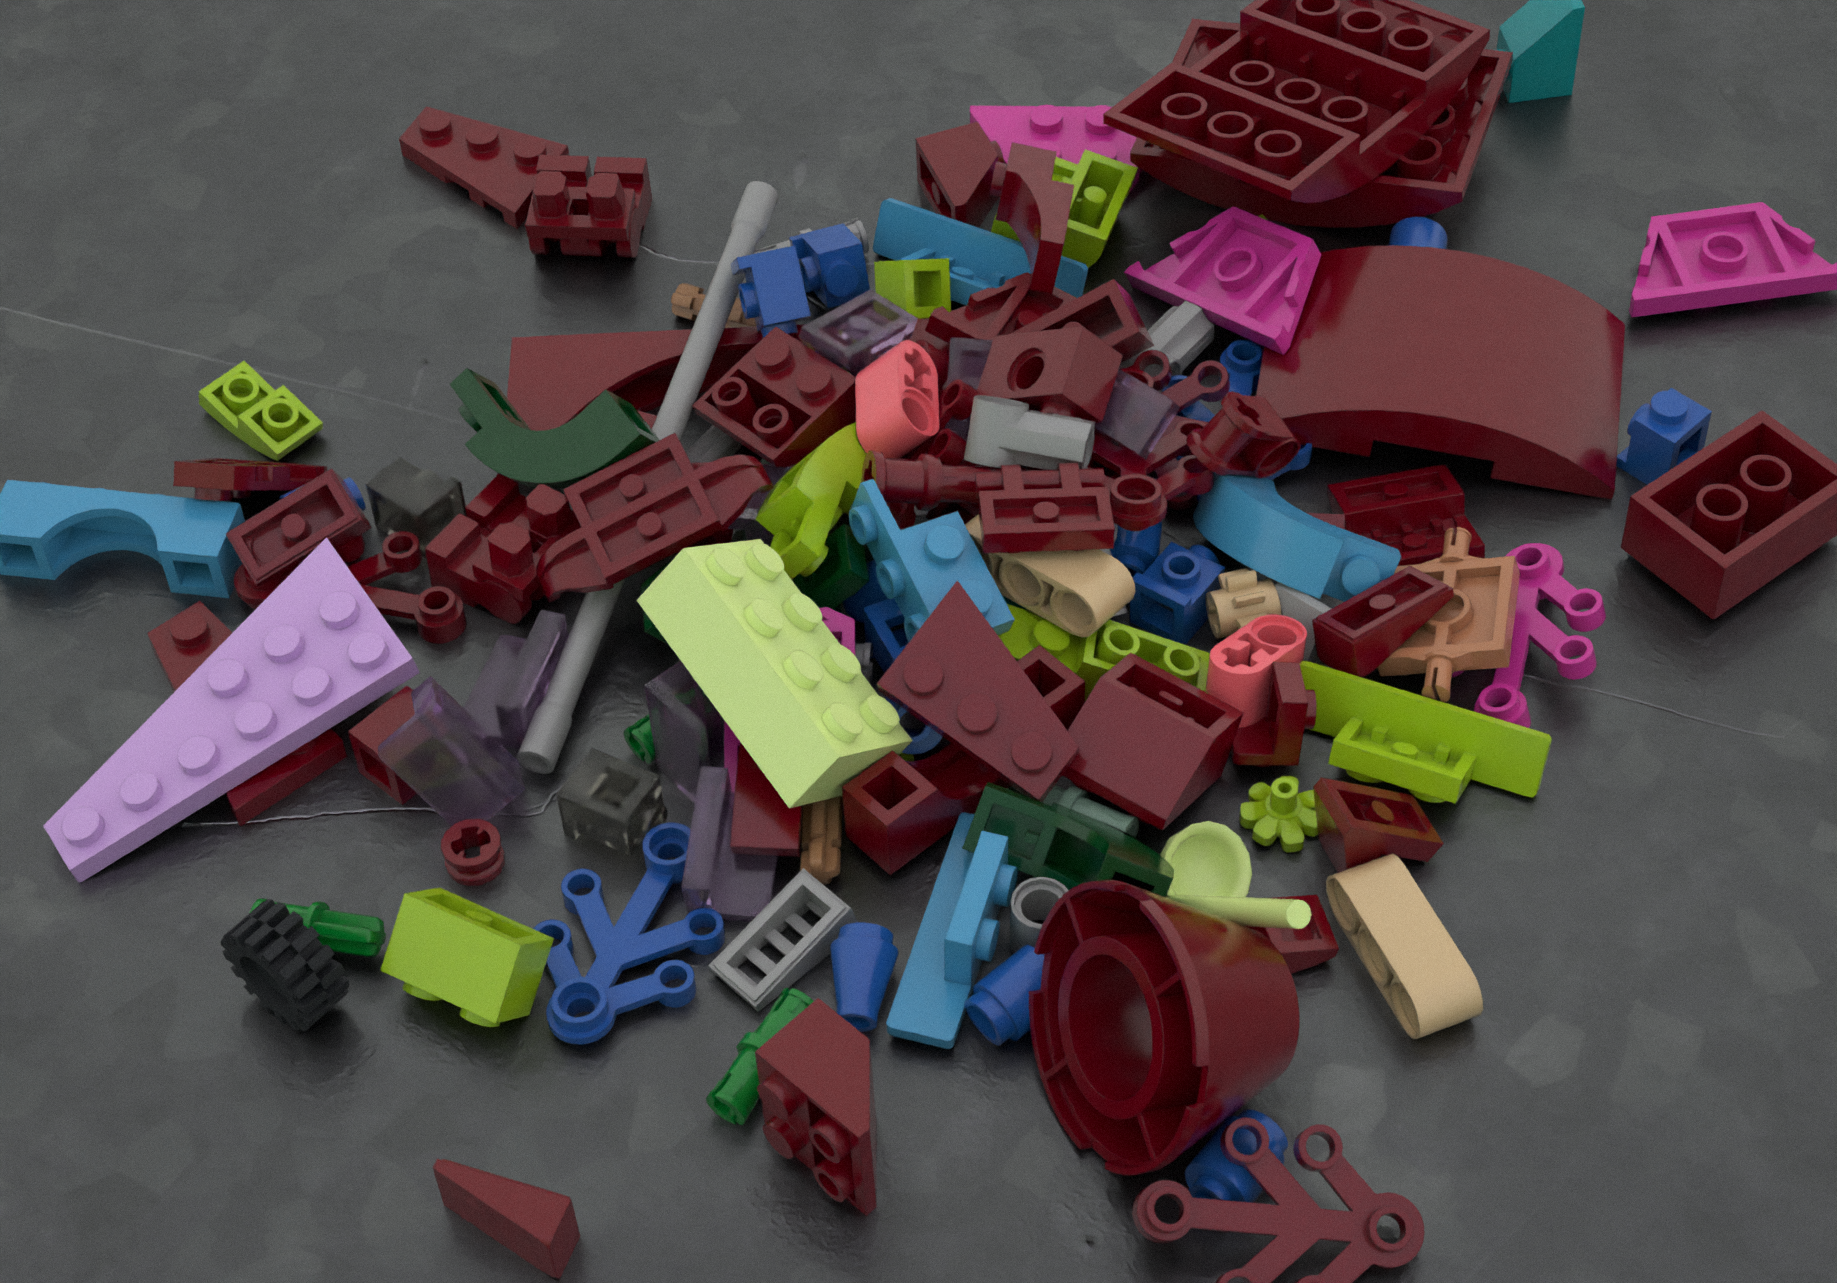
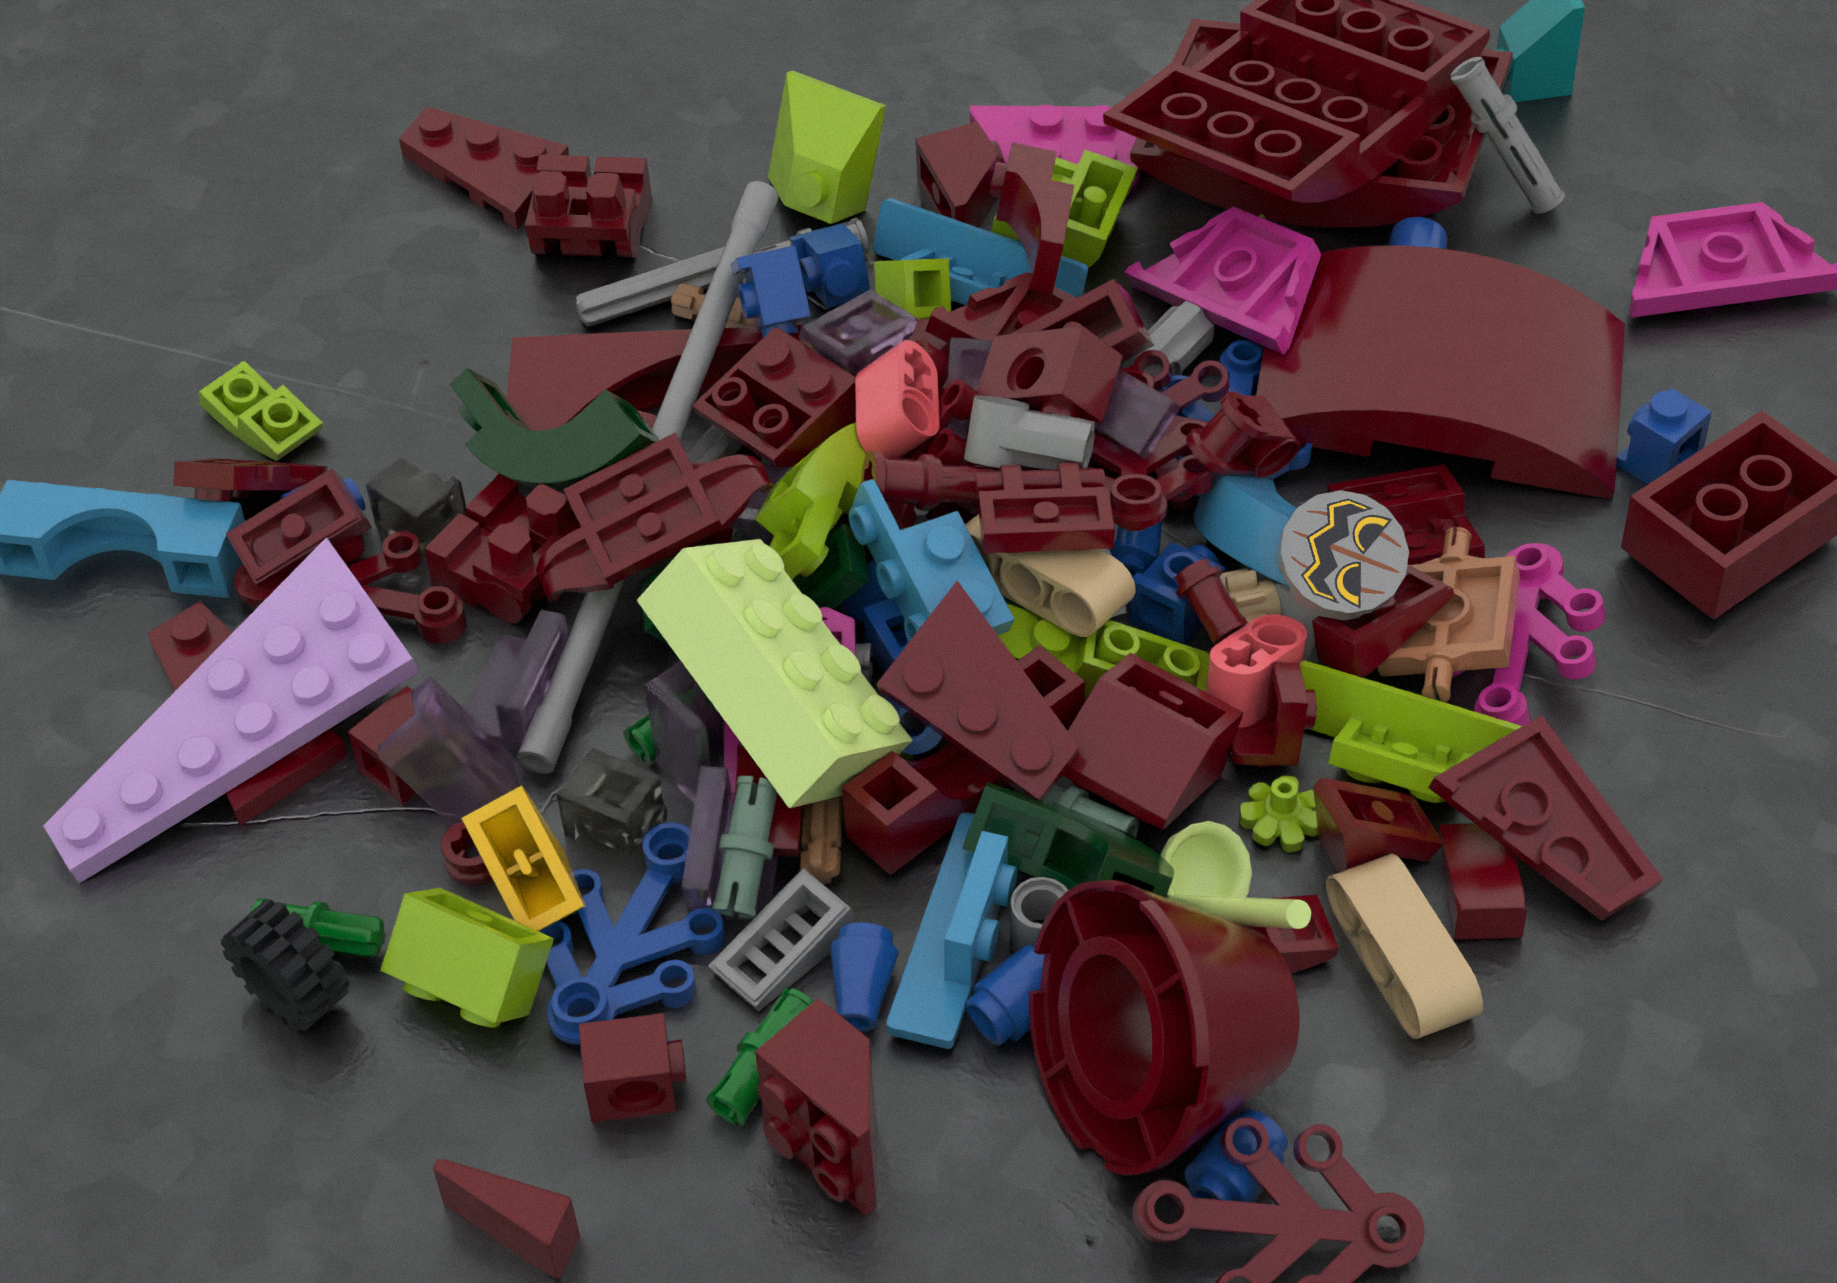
(525, 860): none -> yellow slope
(630, 1067): none -> dark red brick
(646, 288): none -> light grey axle
(745, 848): none -> sand green pin
(824, 148): none -> lime slope
(1209, 599): none -> dark red pin
(1342, 555): none -> light grey tile
(1481, 884): none -> dark red slope
(1496, 116): none -> light grey pin
(1551, 817): none -> dark red wing

